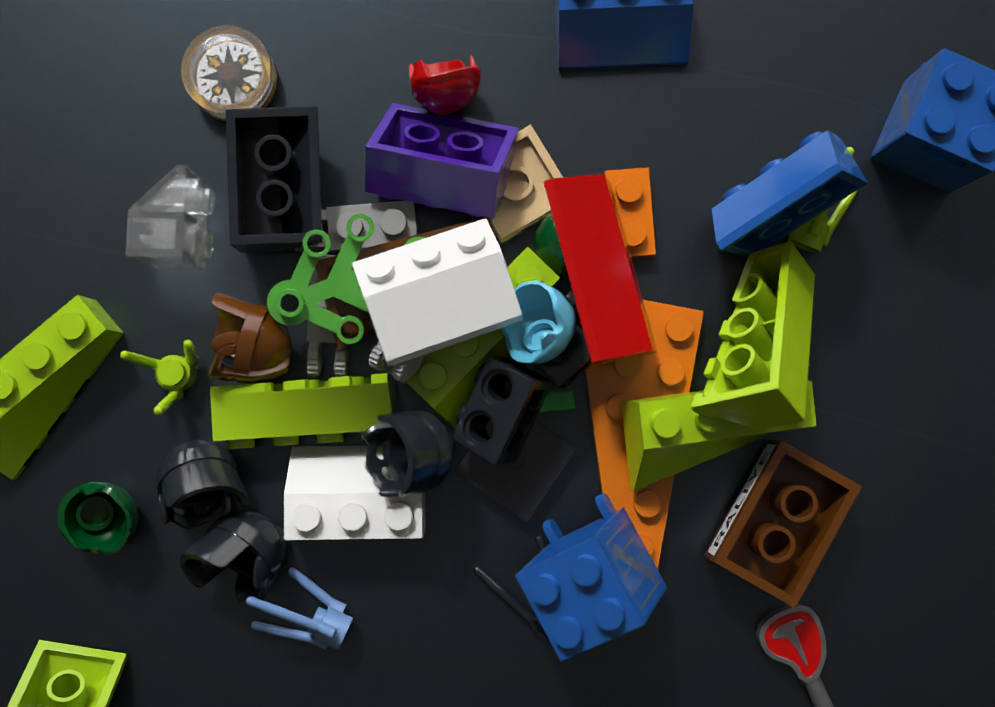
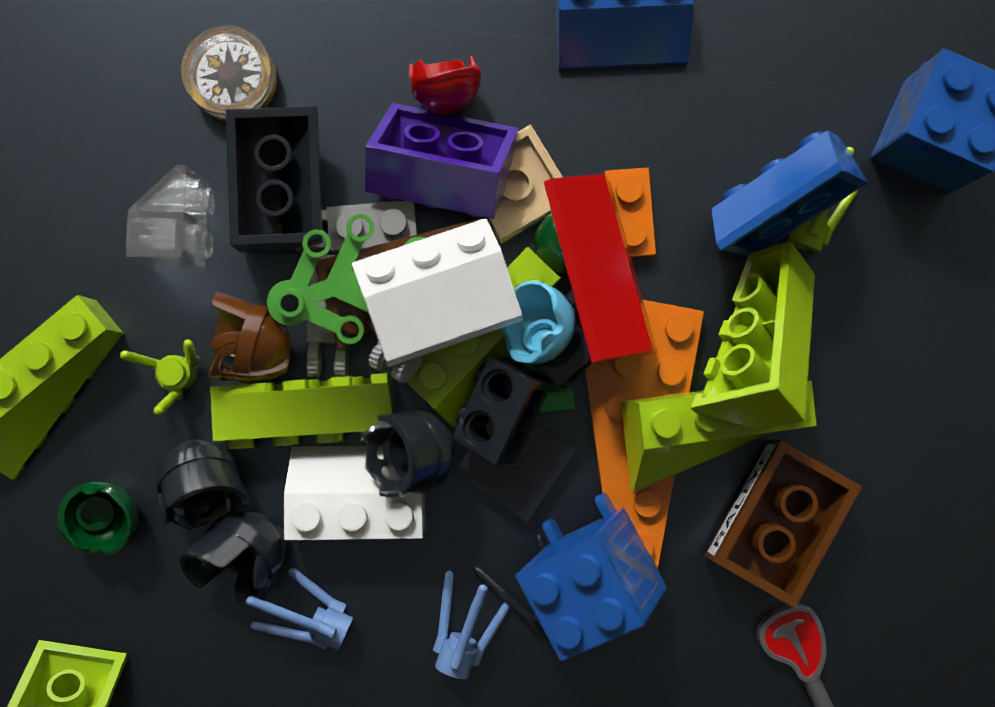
(458, 652): none -> medium blue plant

